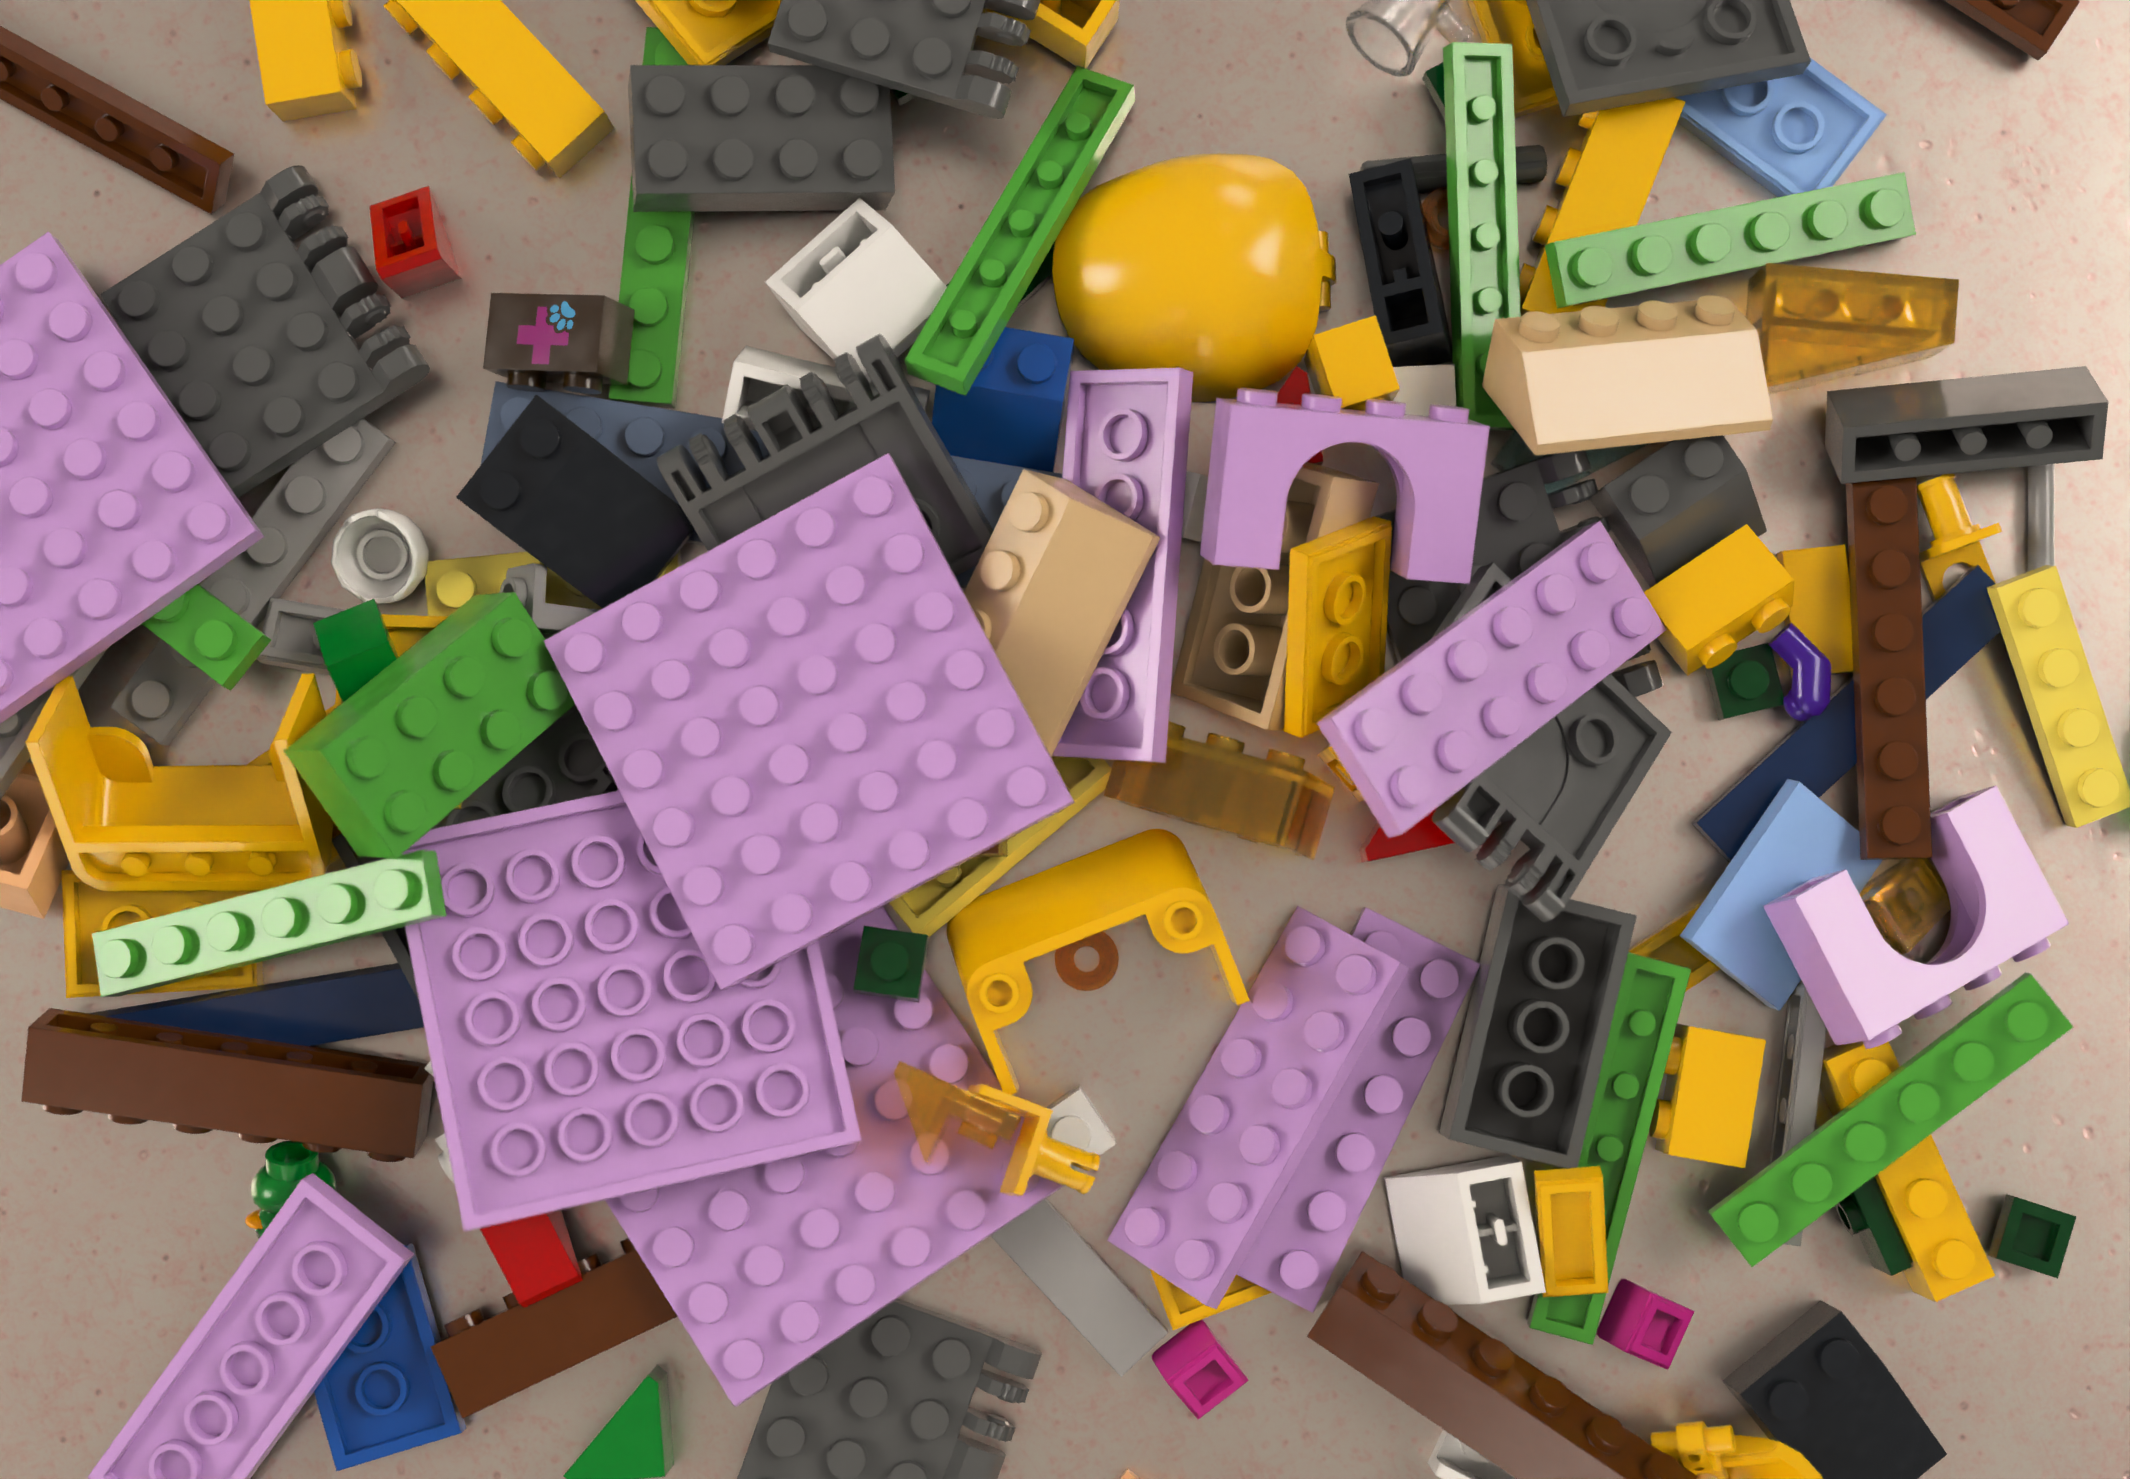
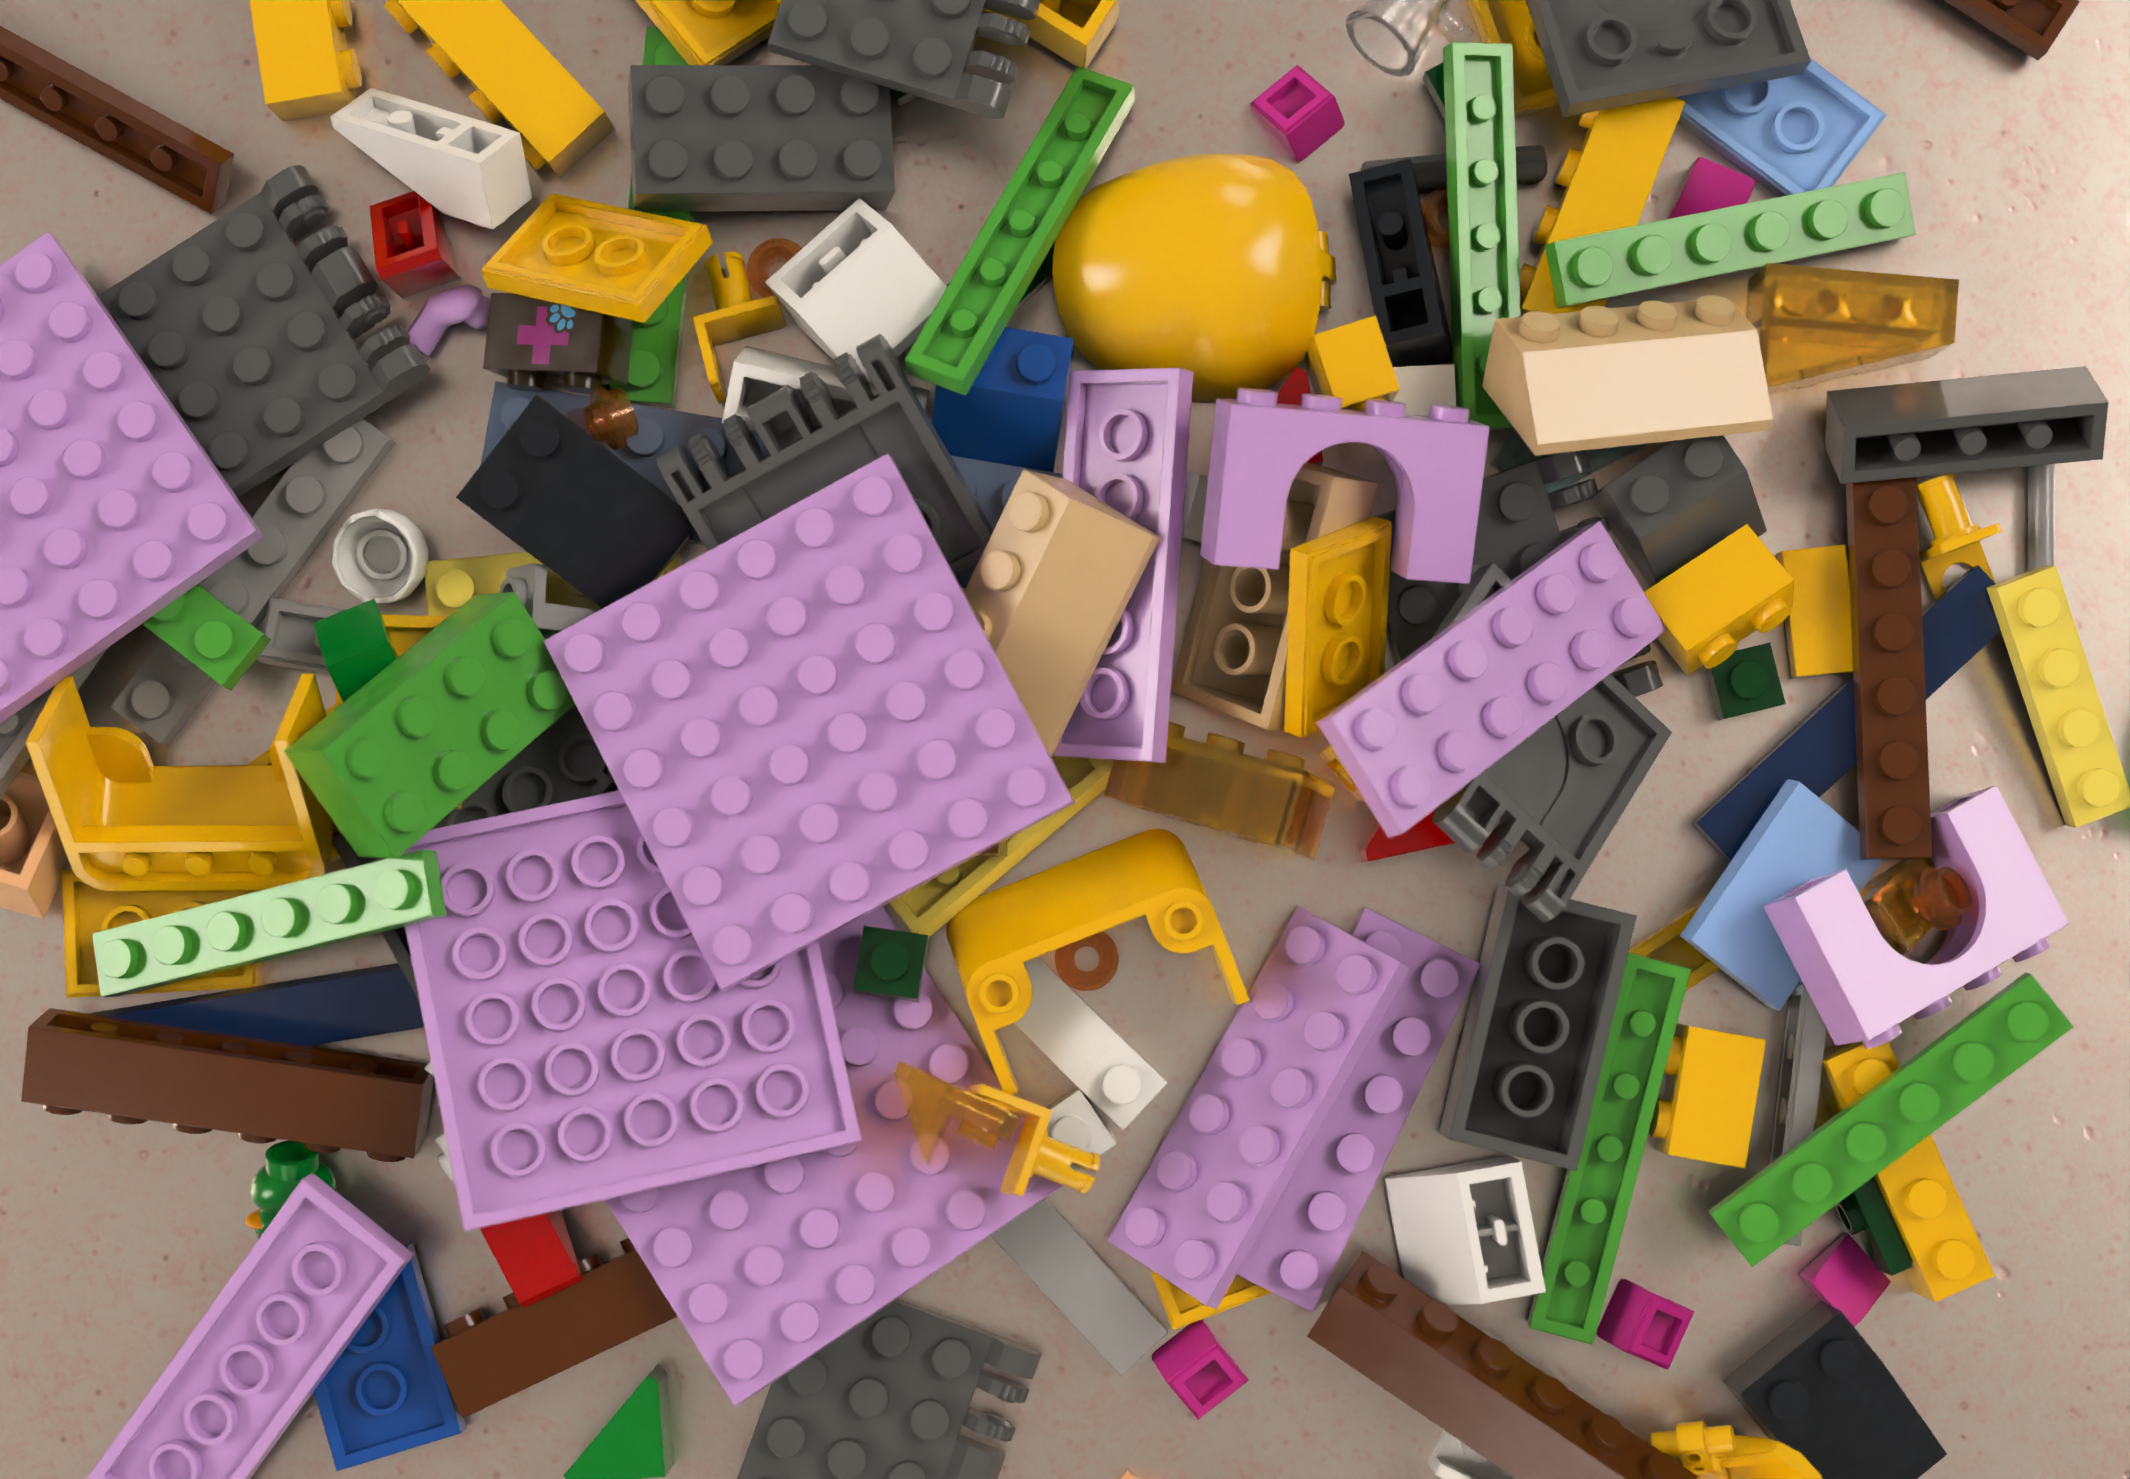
(443, 156): none -> white slope
(447, 309): none -> lavender arm
(597, 257): none -> yellow tile
(611, 417): none -> clear orange plate
(735, 315): none -> yellow bracket
(764, 257): none -> clear orange plate
(1087, 1047): none -> white slope
(1299, 113): none -> dark pink slope
(1571, 1230): yellow tile -> none
(1710, 188): none -> dark pink slope
(1811, 673): dark purple arm -> none
(1846, 1278): none -> dark pink slope
(1940, 897): none -> clear orange plate
(2032, 1236): dark green plate -> none

